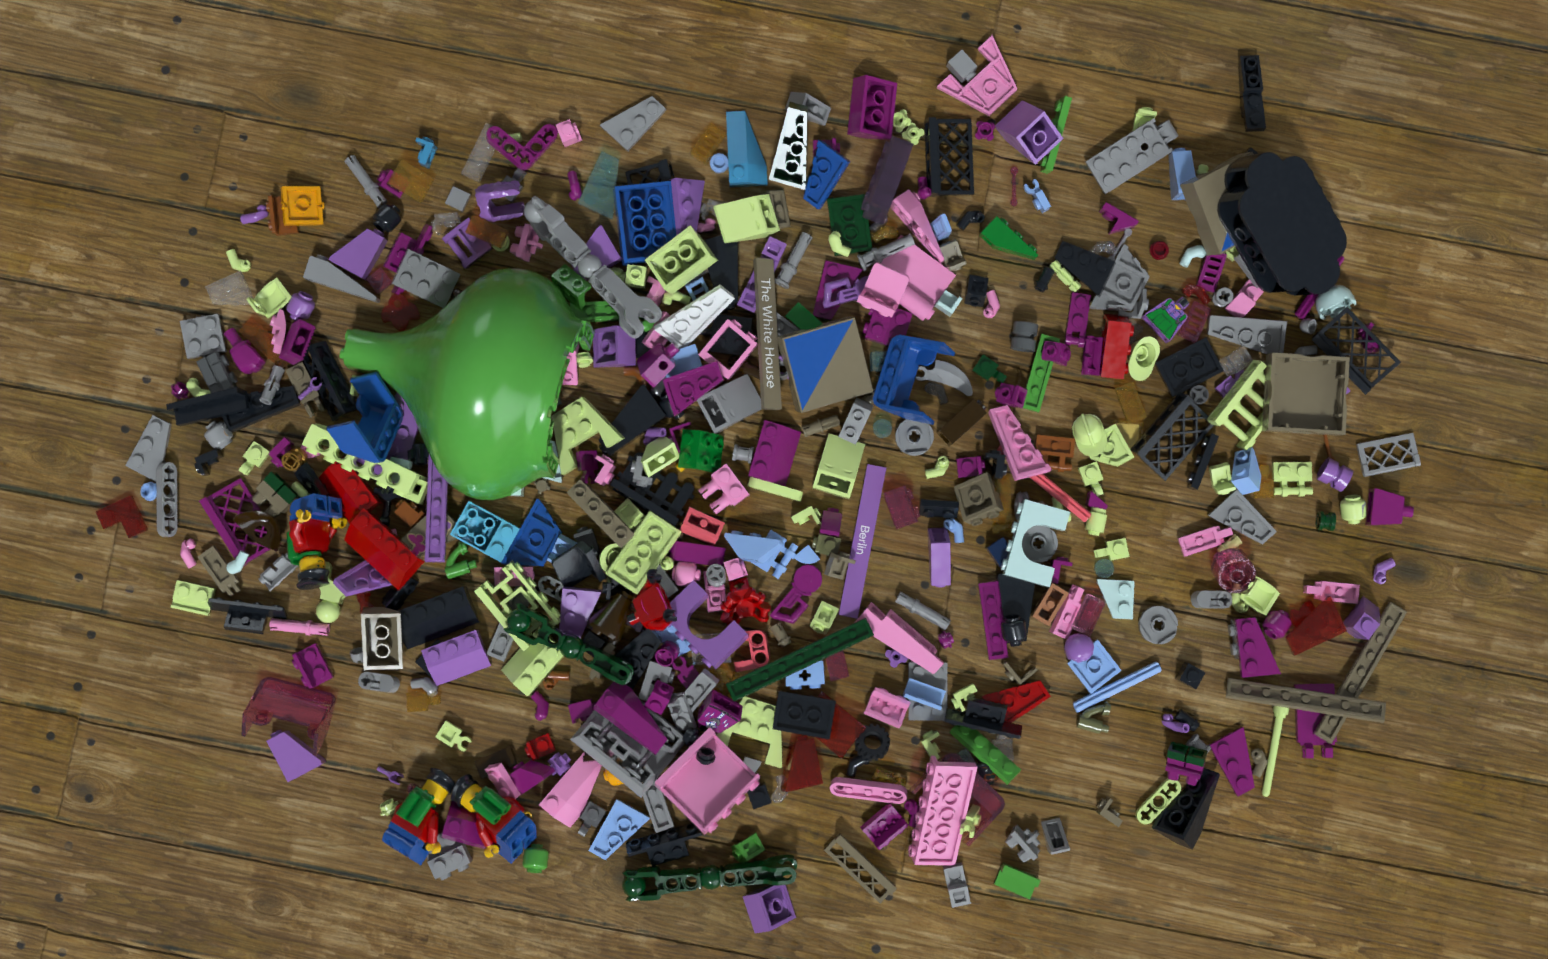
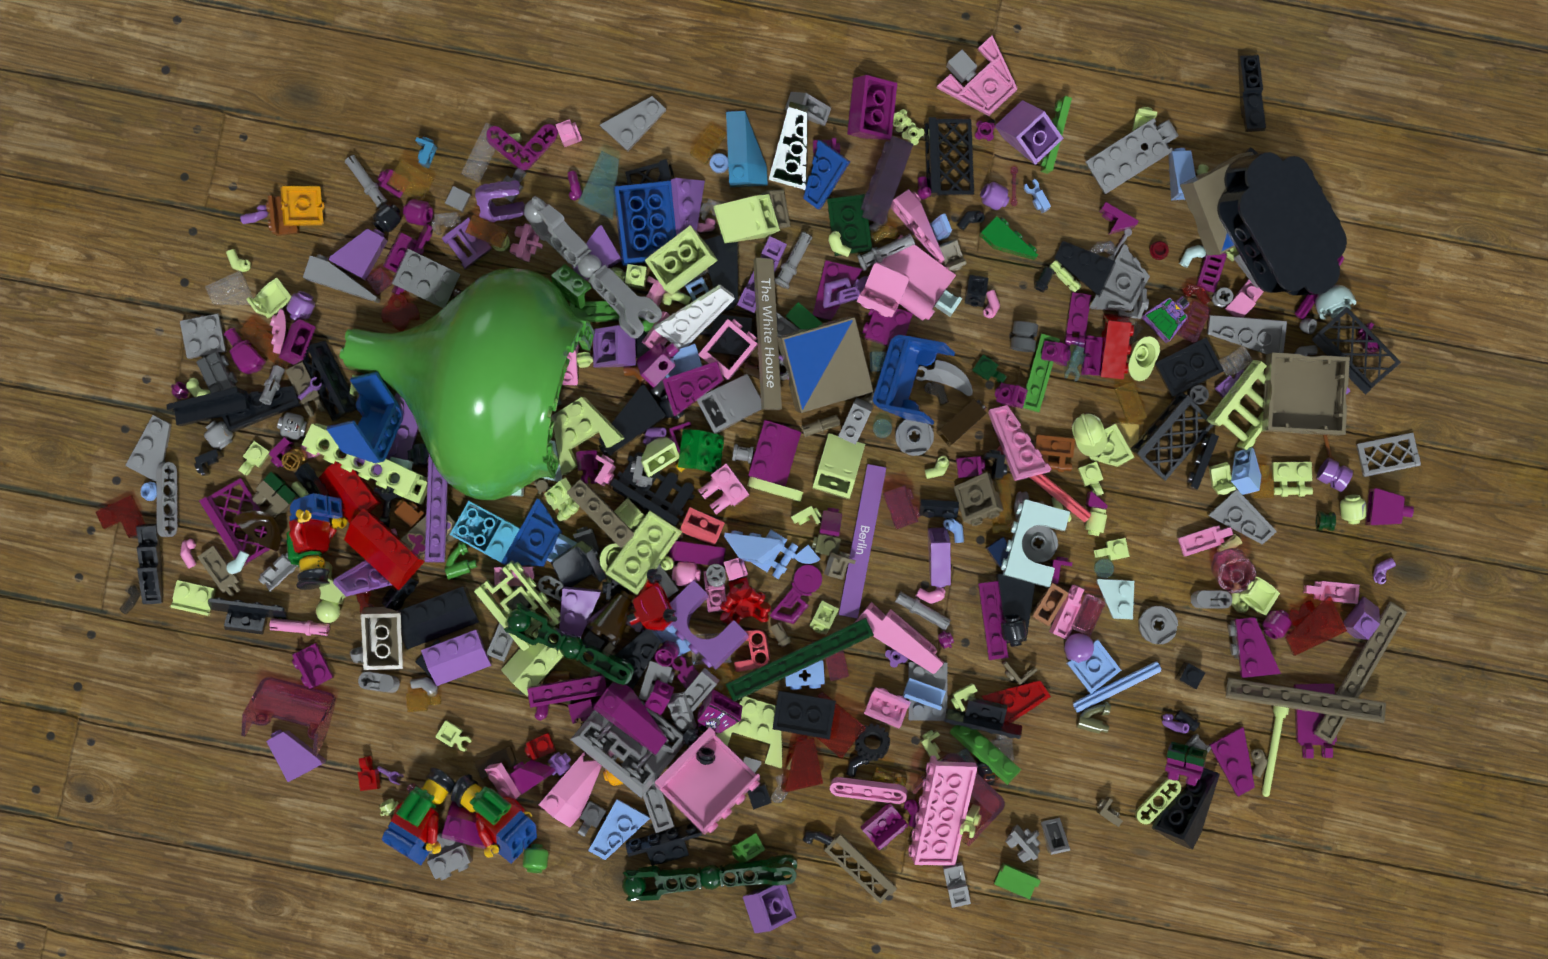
(132, 600): none -> clear smoke arm
(149, 564): none -> black slope
(292, 426): none -> light grey head
(368, 777): none -> red plate
(418, 212): none -> magenta head
(558, 498): none -> yellowish green plate
(566, 690): none -> magenta fence
(817, 835): none -> black arm
(932, 597): none -> bright pink arm
(994, 195): none -> medium lavender head
(1076, 359): none -> clear light blue plate

